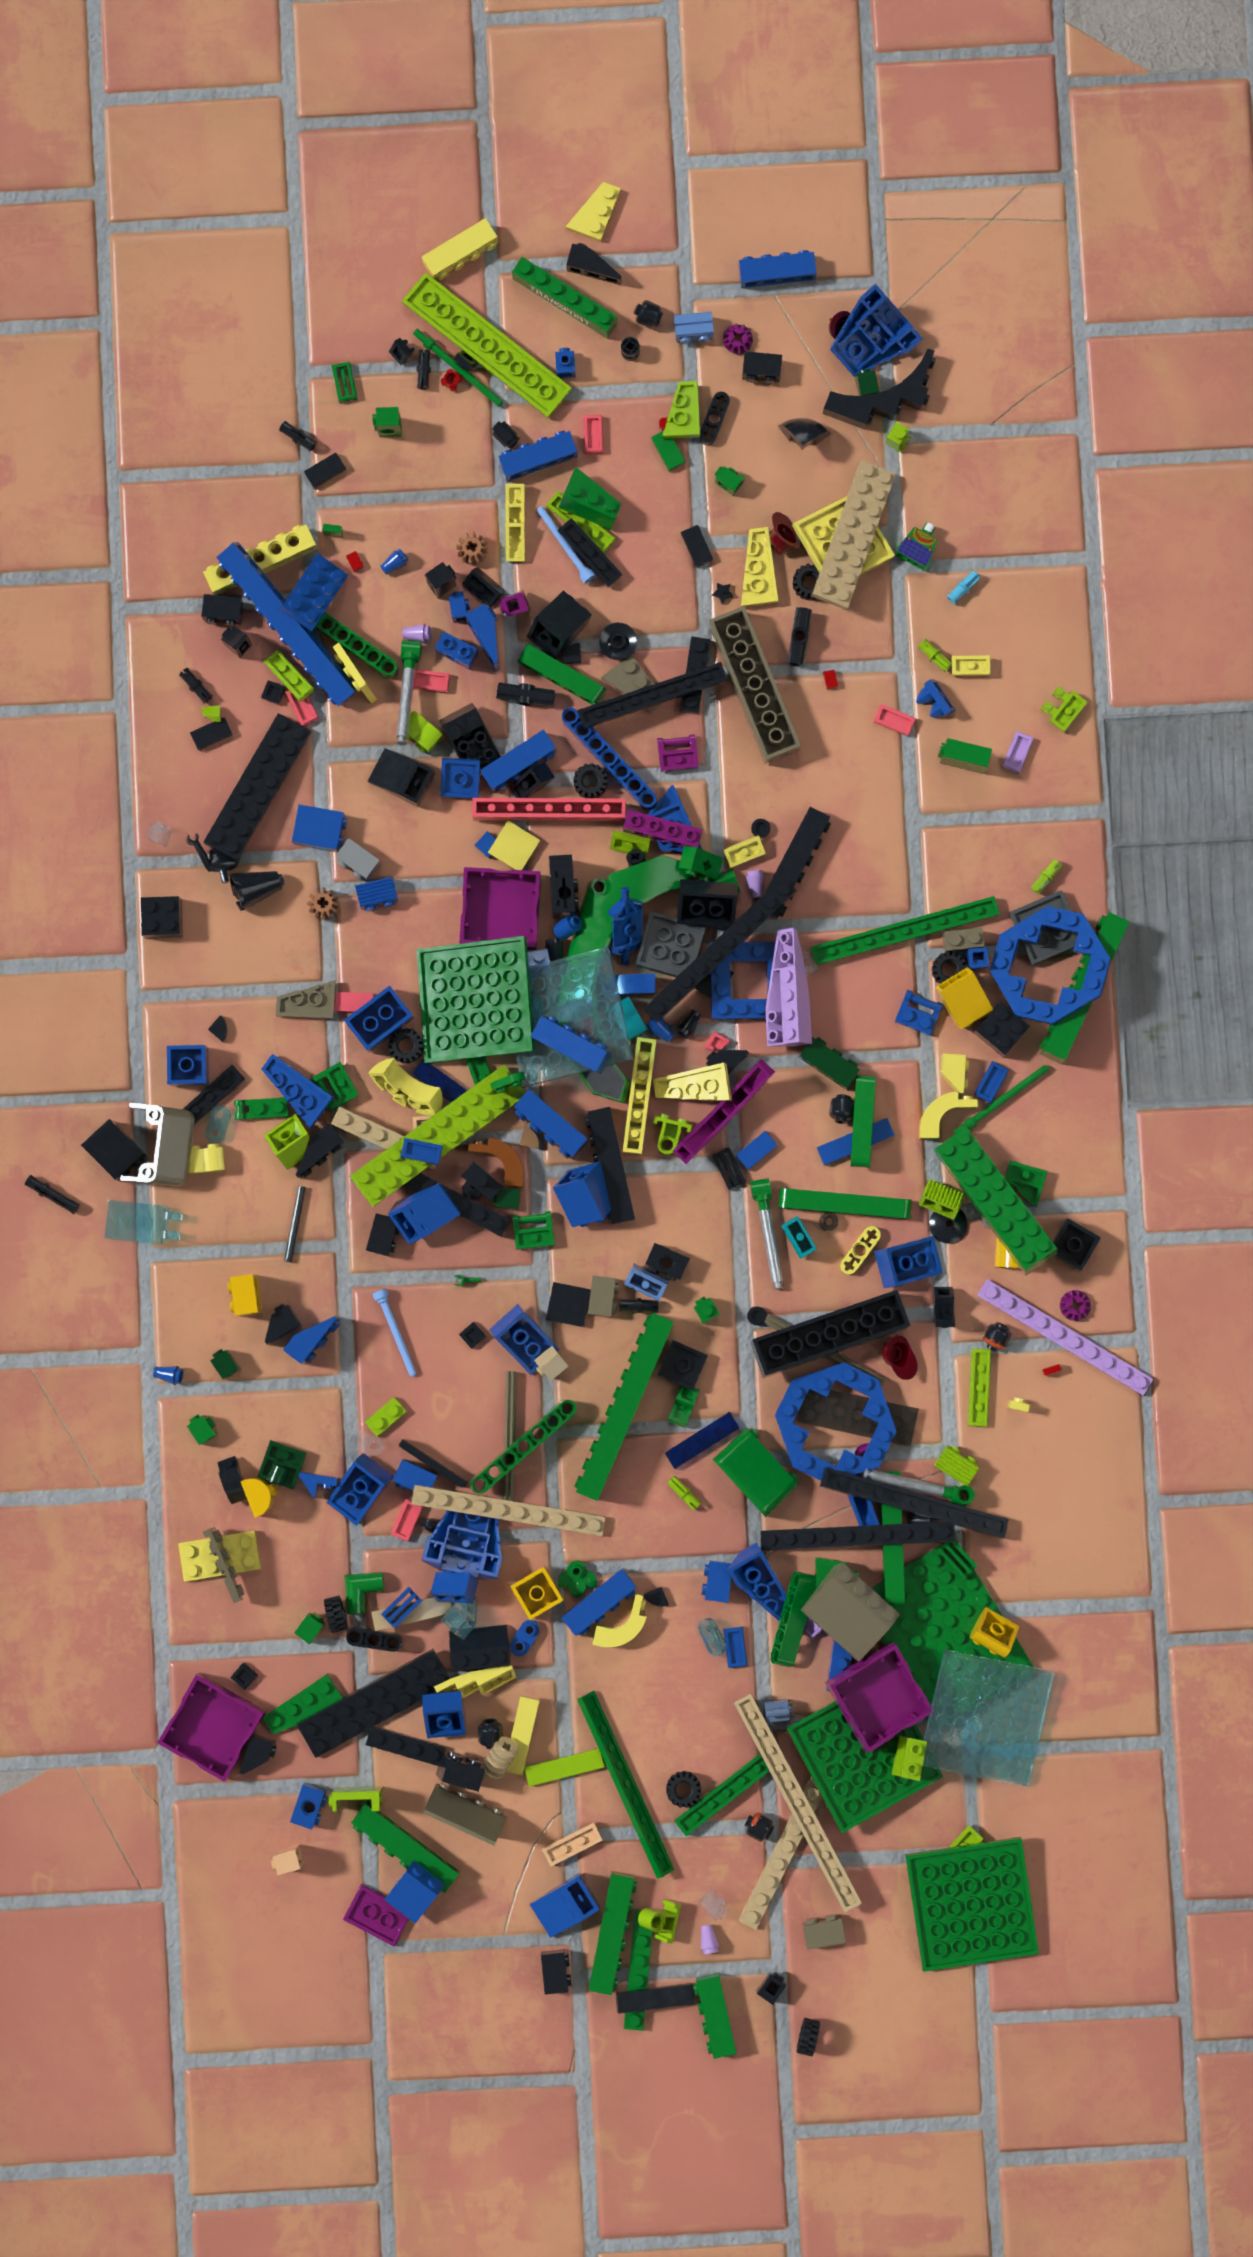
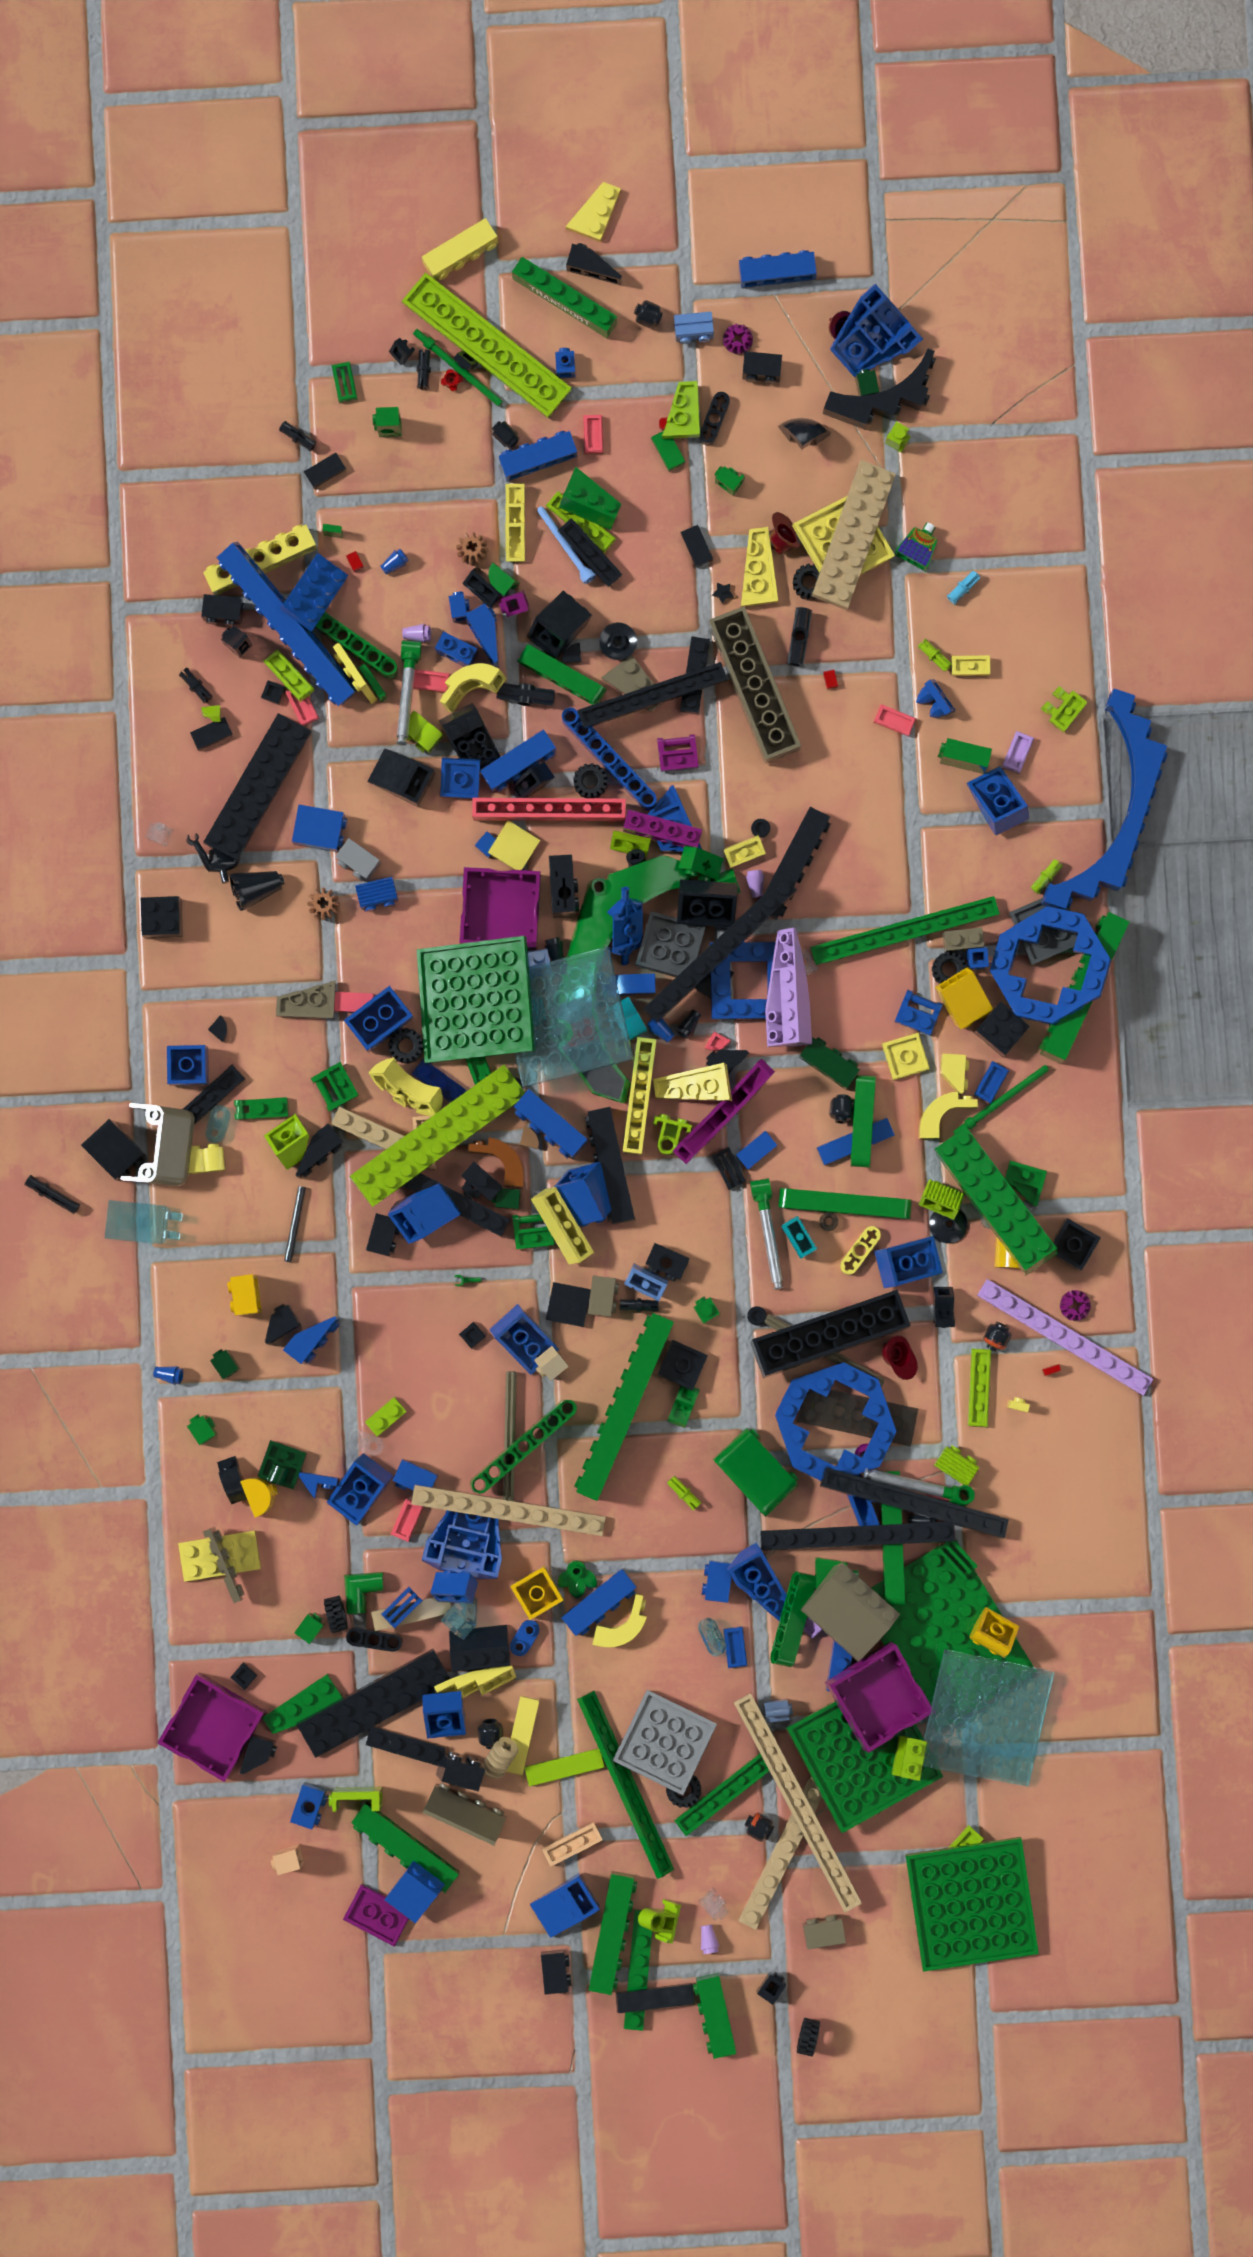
(300, 1092): blue wing -> none
(373, 682): none -> green tile
(382, 1297): light blue piece -> none
(421, 1151): blue tile -> none
(428, 1525): black bush -> none
(432, 1463): black tile -> none
(441, 579): black brick -> none
(468, 679): none -> light yellow arch
(501, 580): none -> green brick
(512, 1080): green plate -> none
(562, 1225): none -> light yellow brick
(567, 926): blue brick -> none
(570, 1044): blue brick -> none
(627, 351): black wheel -> none
(656, 1597): black tile -> none
(665, 1742): none -> light grey plate
(702, 1440): clear blue plate -> none
(905, 1056): none -> light yellow tile
(998, 800): none -> blue slope
(1145, 765): none -> blue arch

